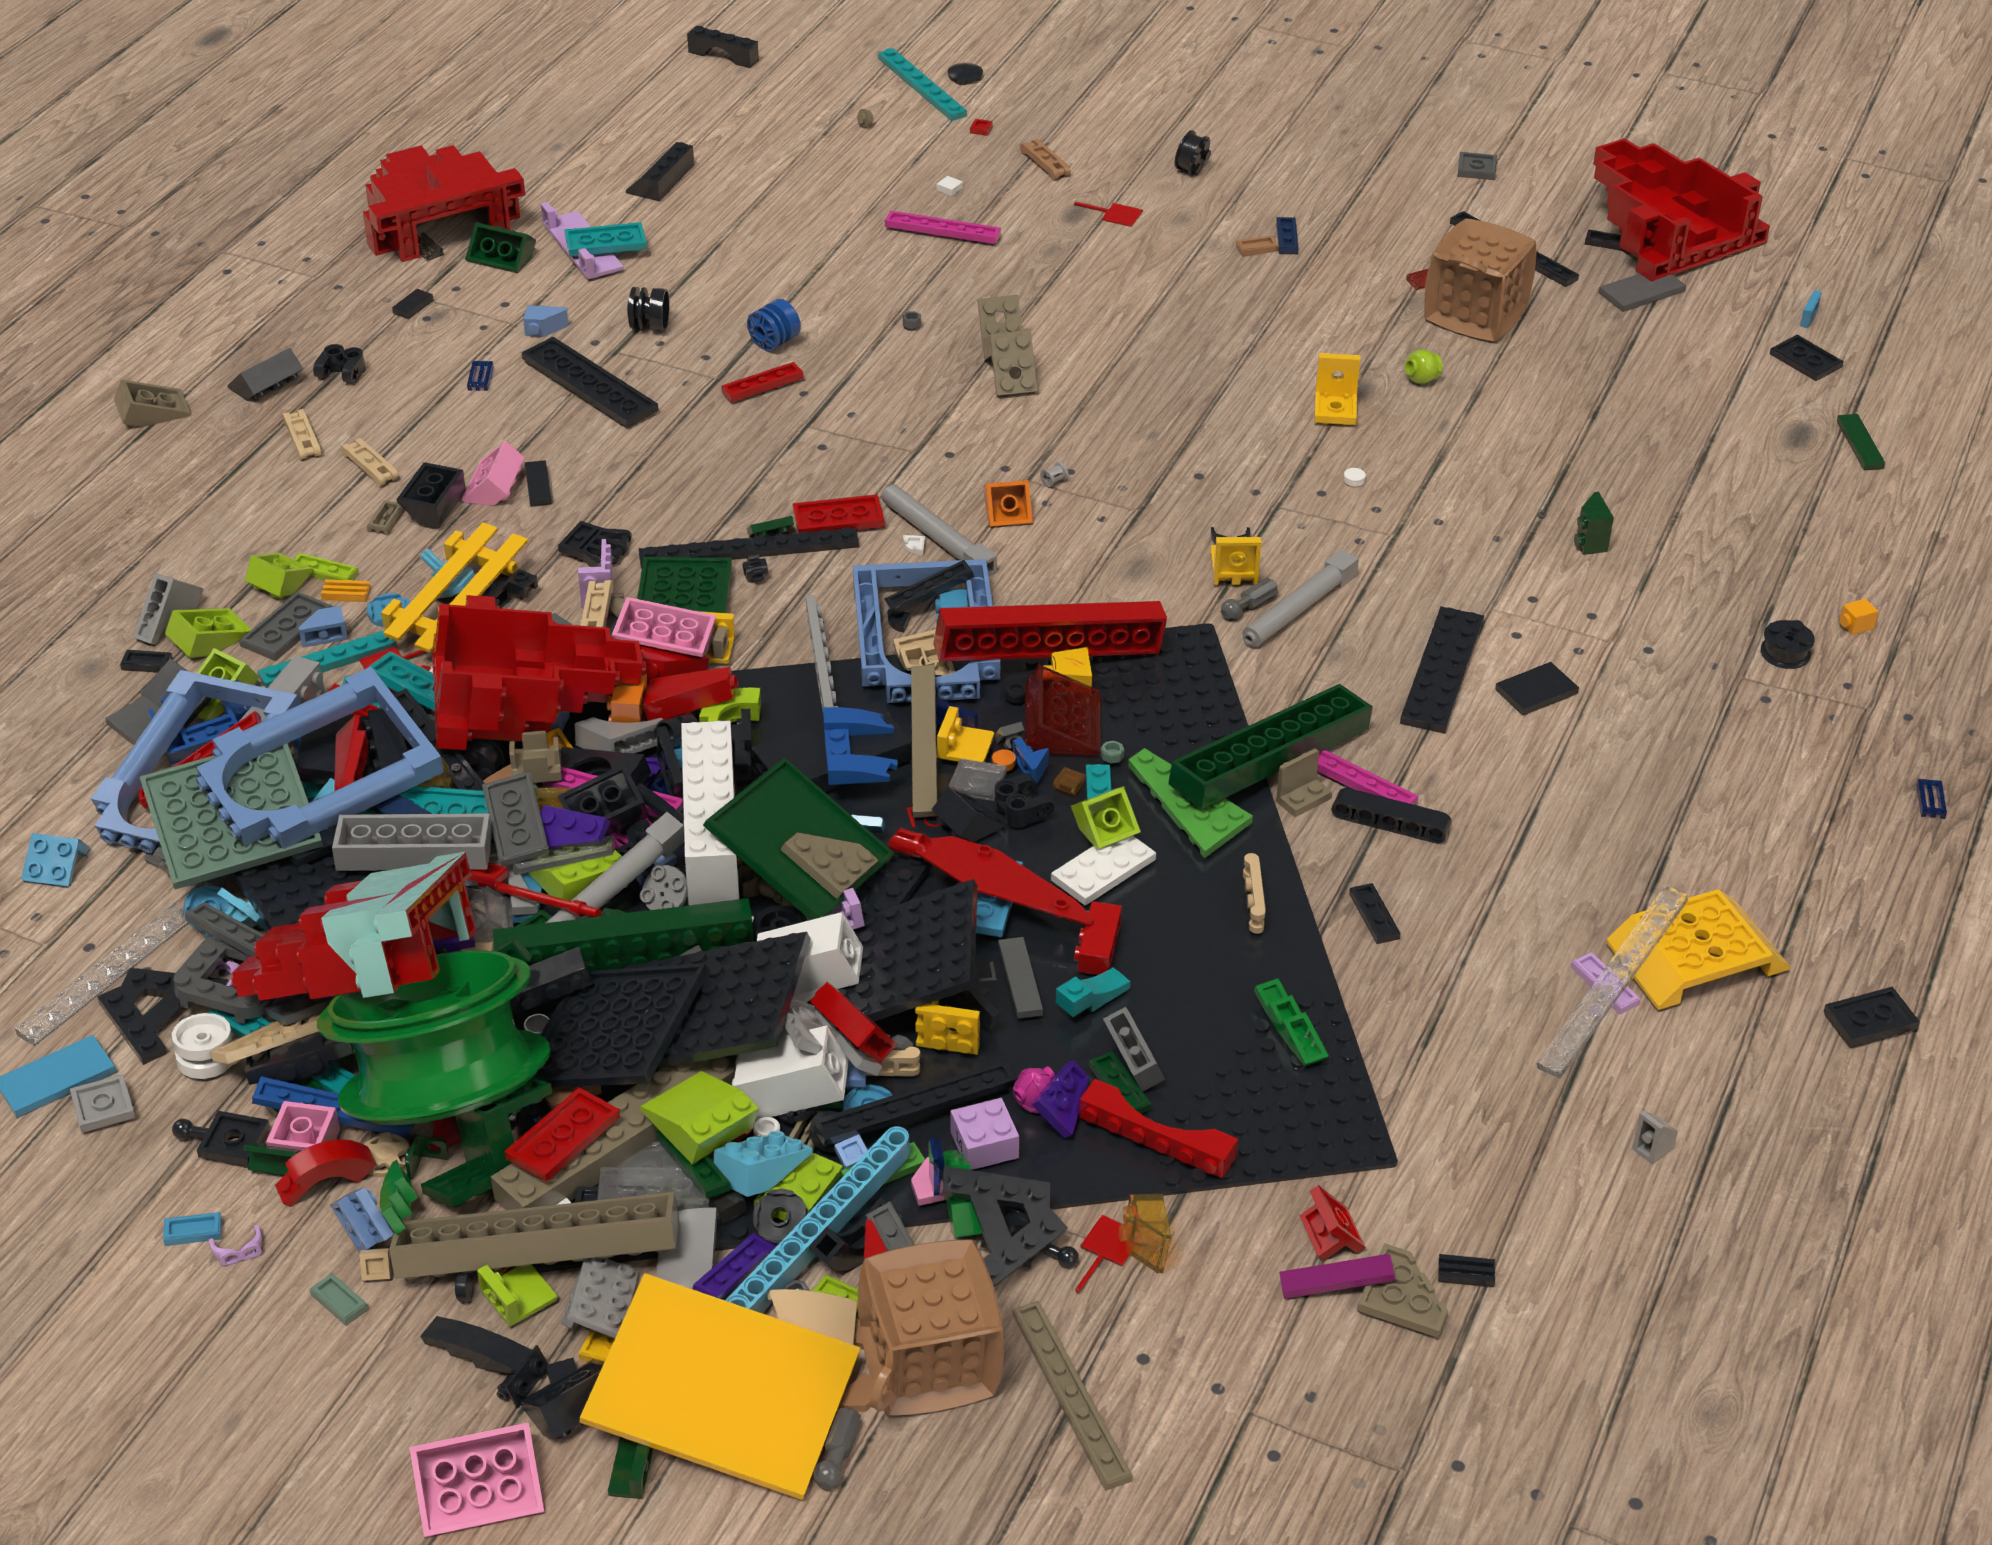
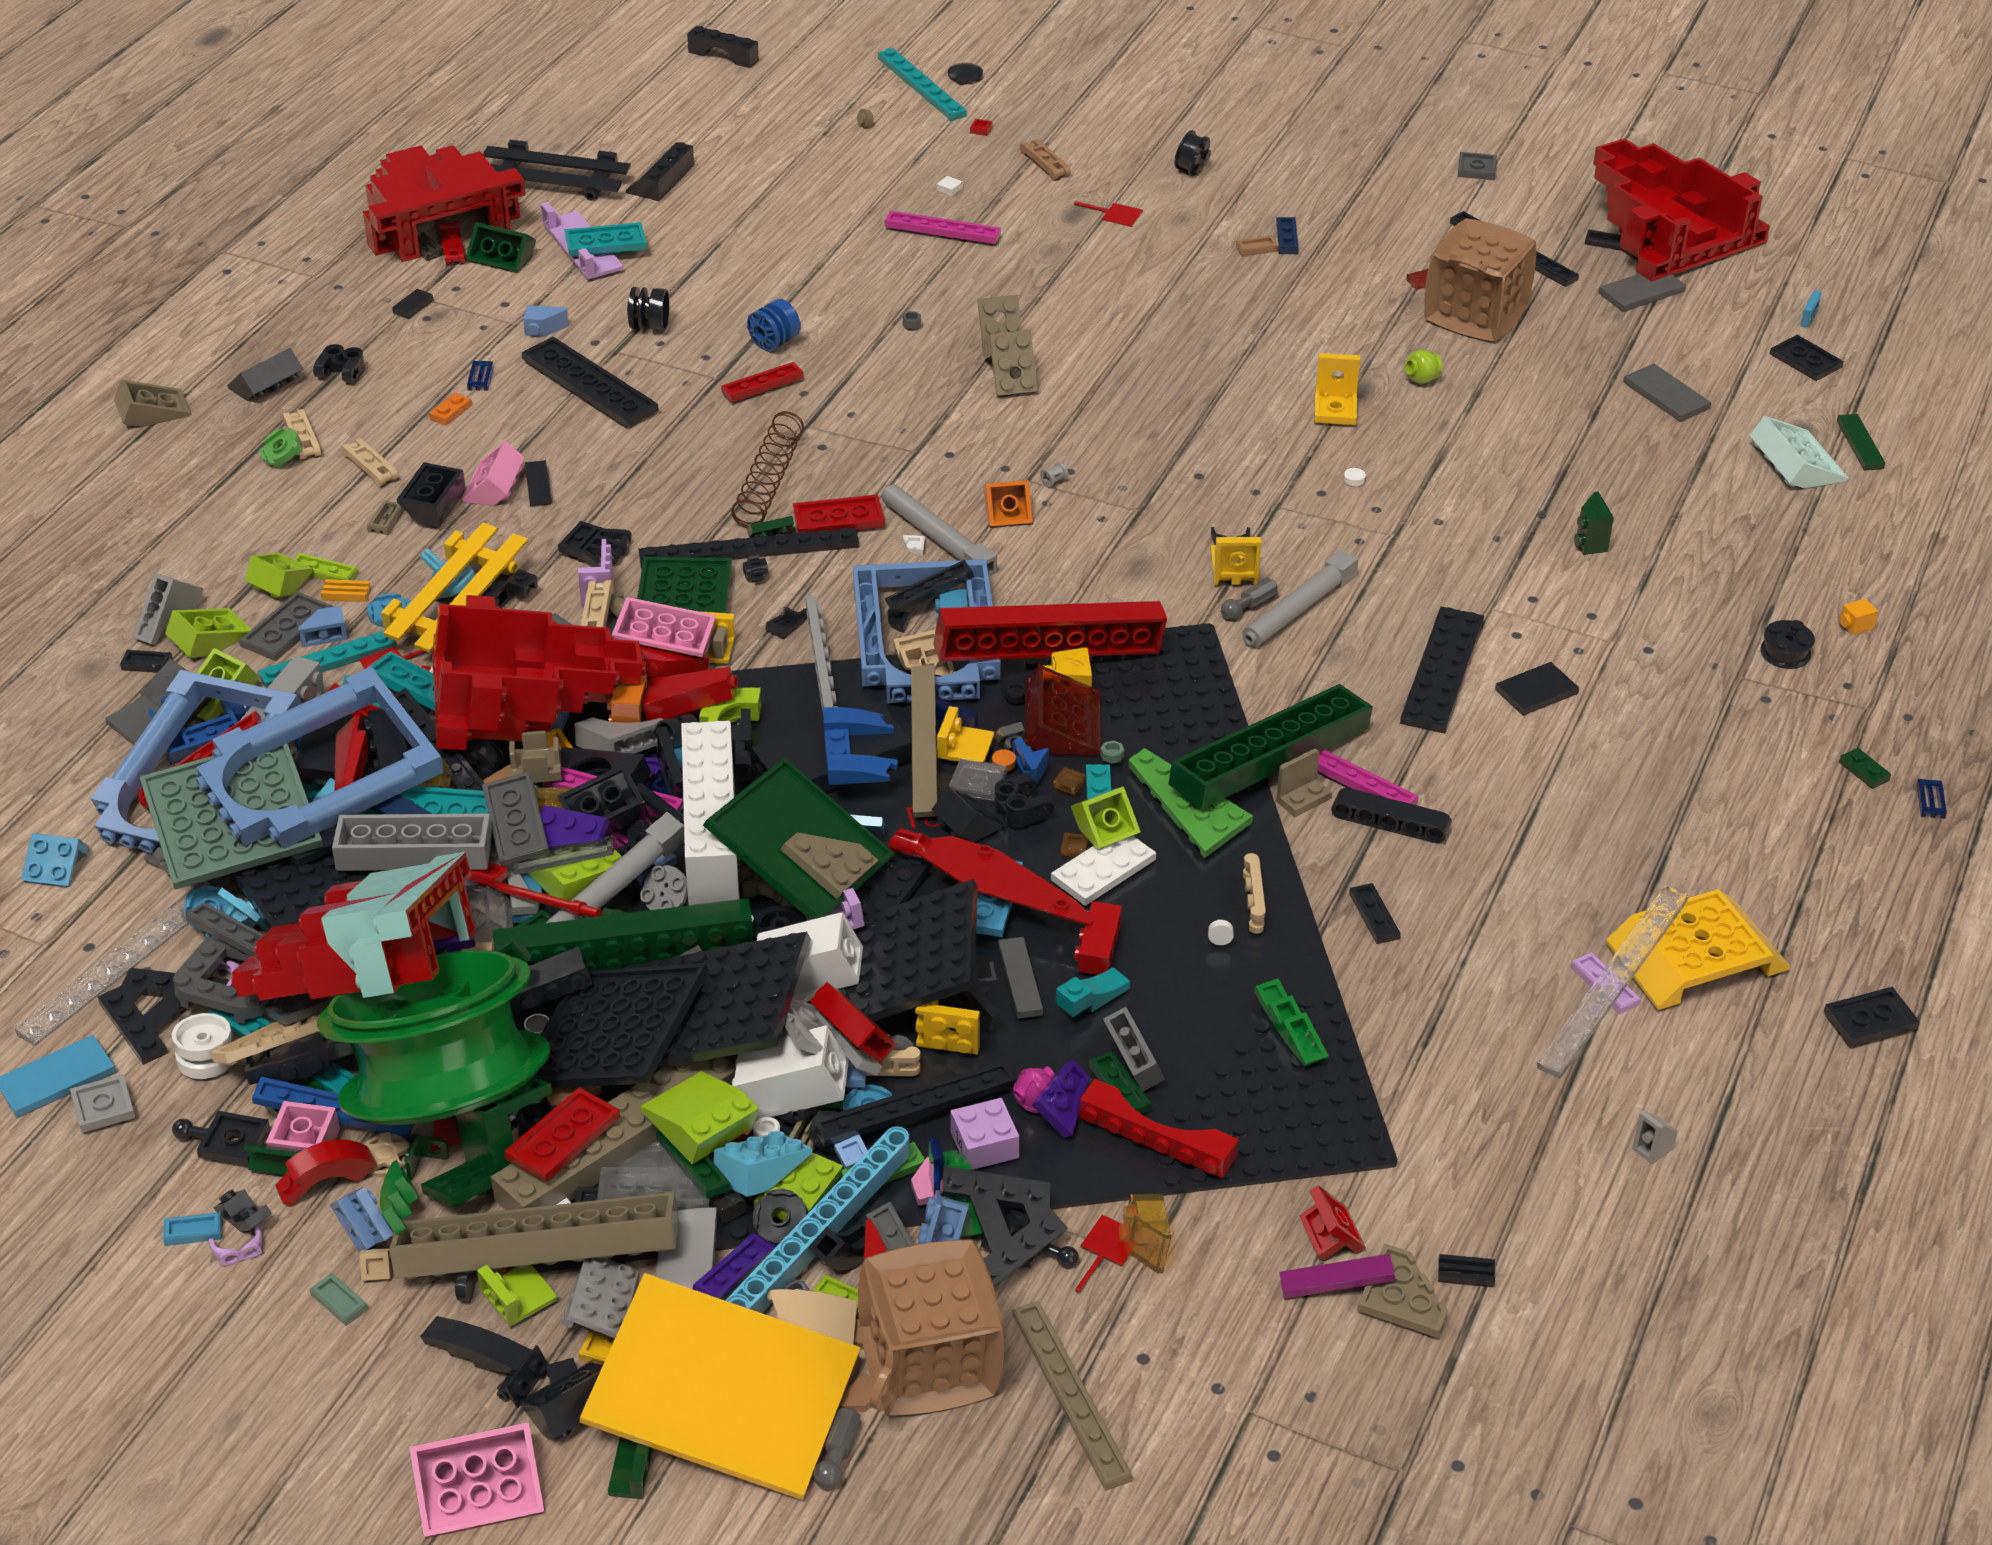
(240, 1210): none -> black slope
(277, 455): none -> bright green plate
(450, 409): none -> orange plate
(452, 242): none -> red plate
(605, 164): none -> black fence
(783, 413): none -> reddish brown piece
(786, 623): none -> black slope
(943, 1218): none -> medium blue bracket
(1073, 844): none -> clear orange tile
(1220, 932): none -> white tile
(1667, 392): none -> dark grey tile
(1796, 454): none -> light aqua slope
(1865, 768): none -> dark green plate

